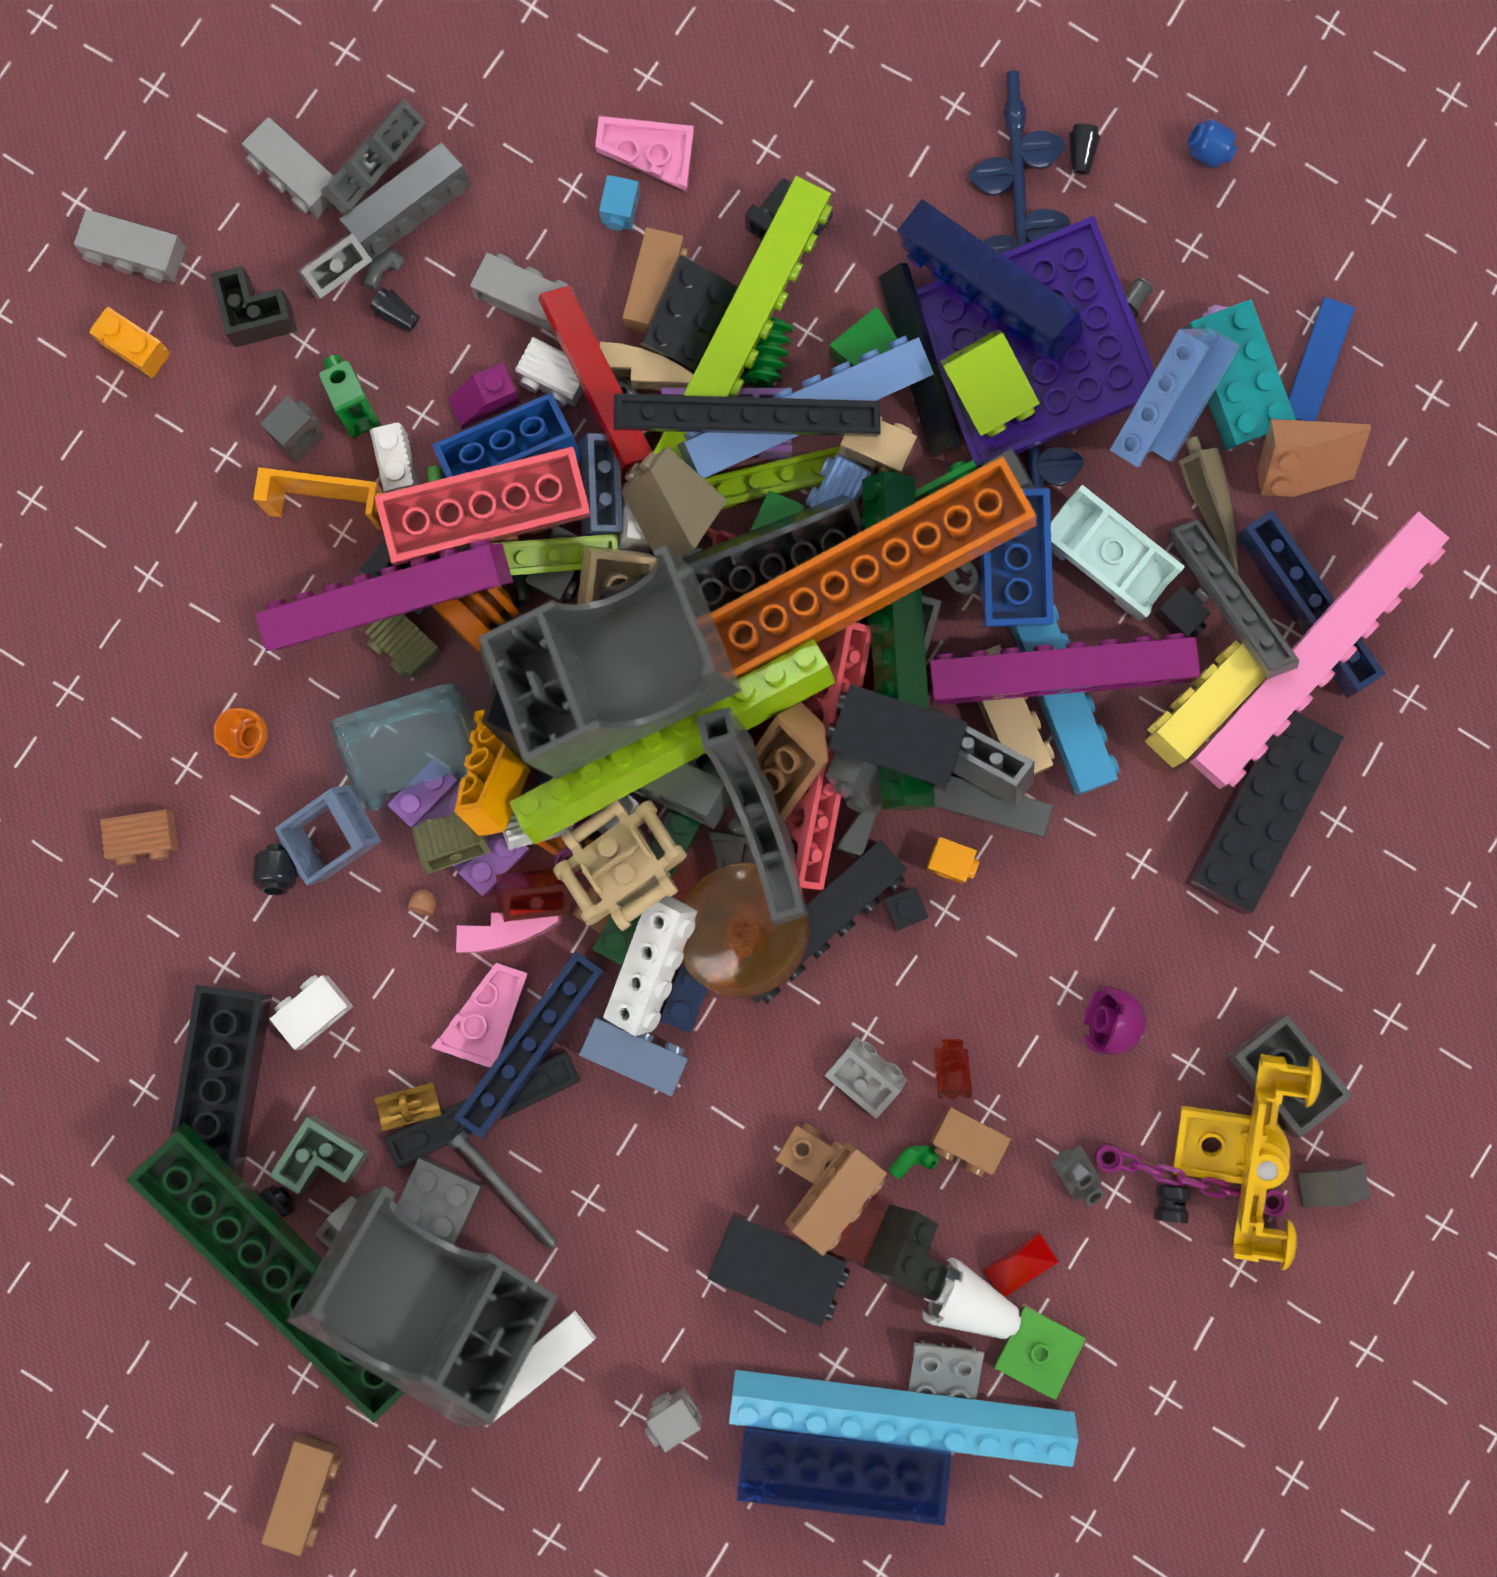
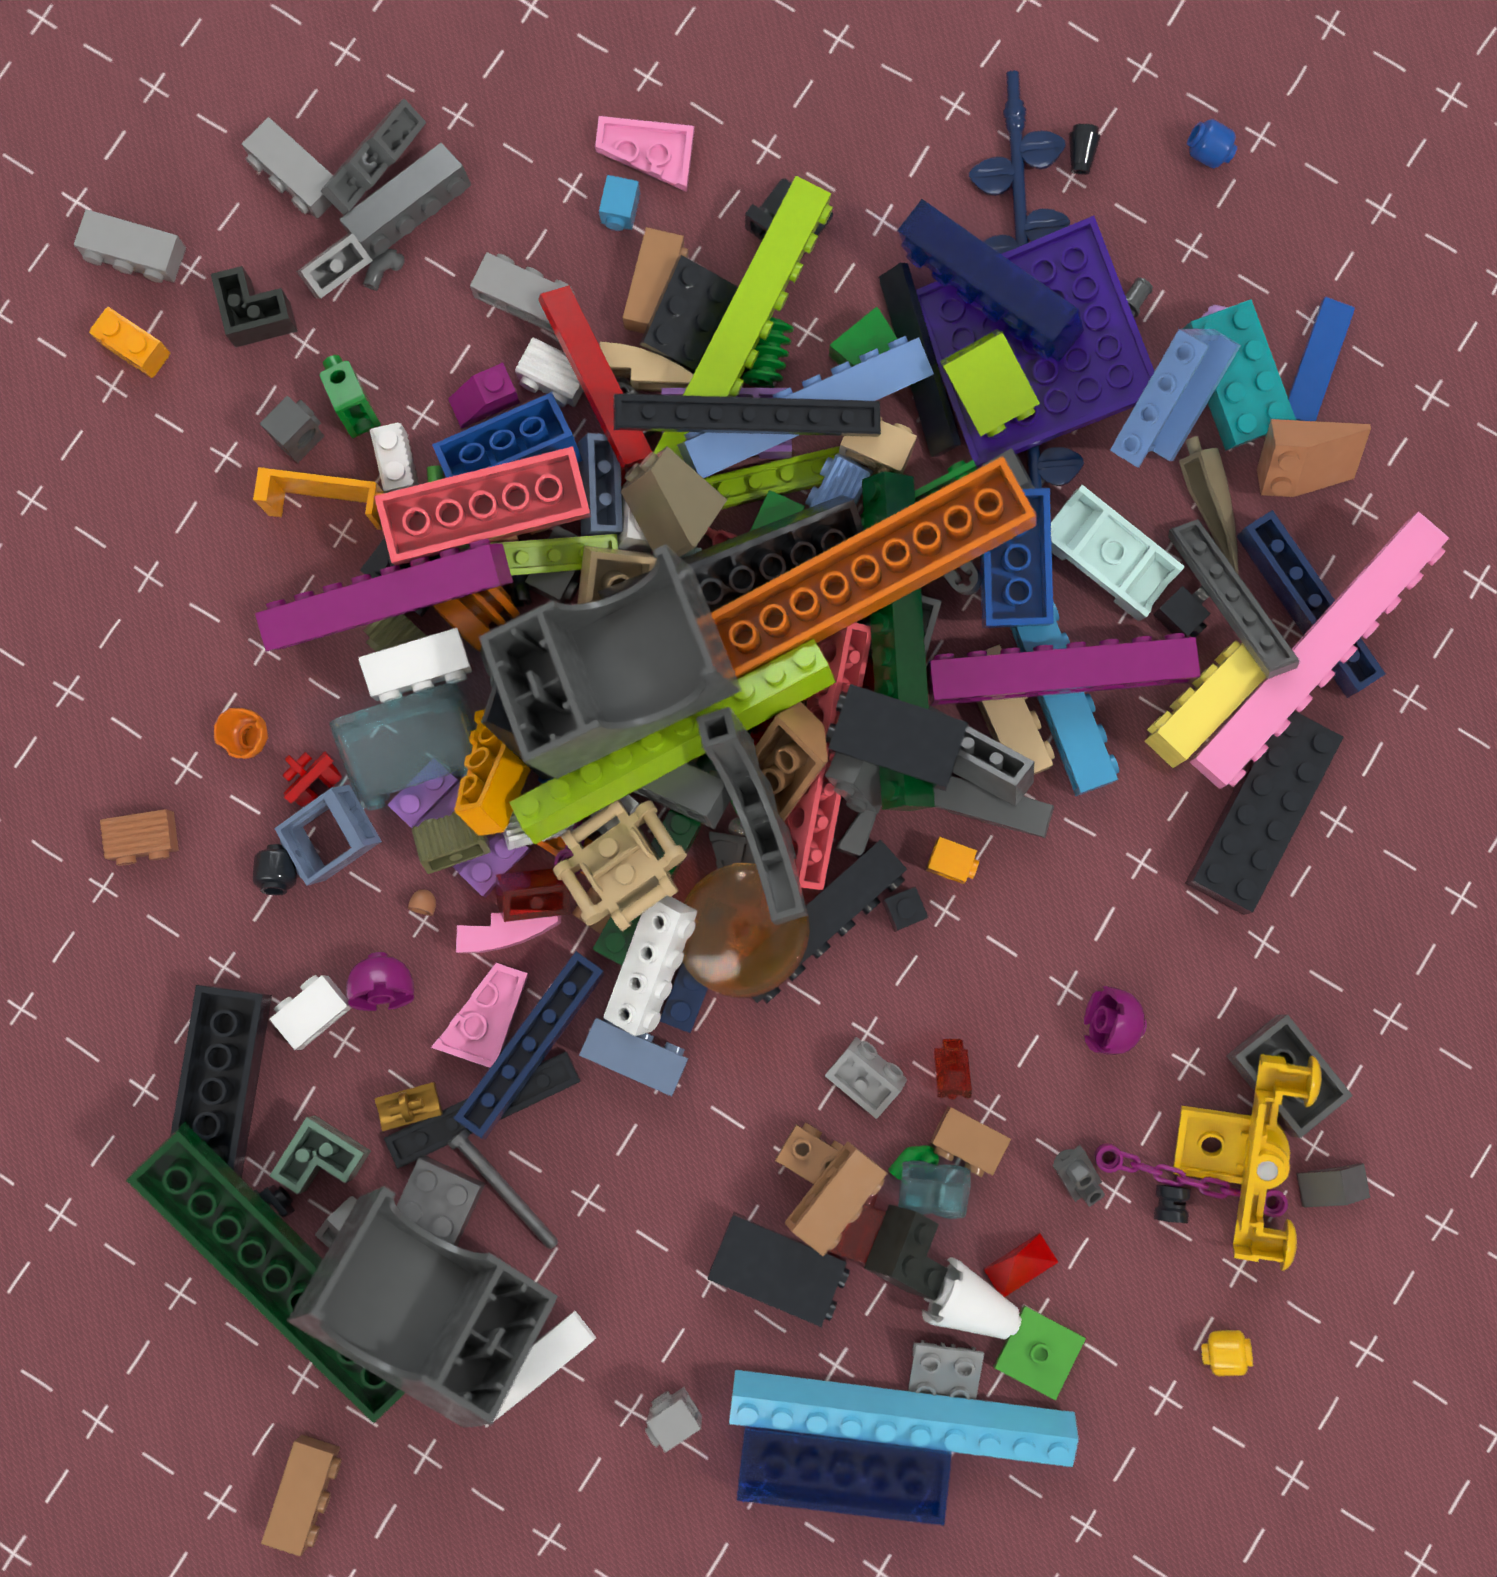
(322, 768): none -> red hips
(379, 981): none -> magenta cylinder
(393, 309): black cone -> none
(416, 665): none -> white brick
(934, 1189): none -> clear light blue brick
(1228, 1353): none -> yellow head

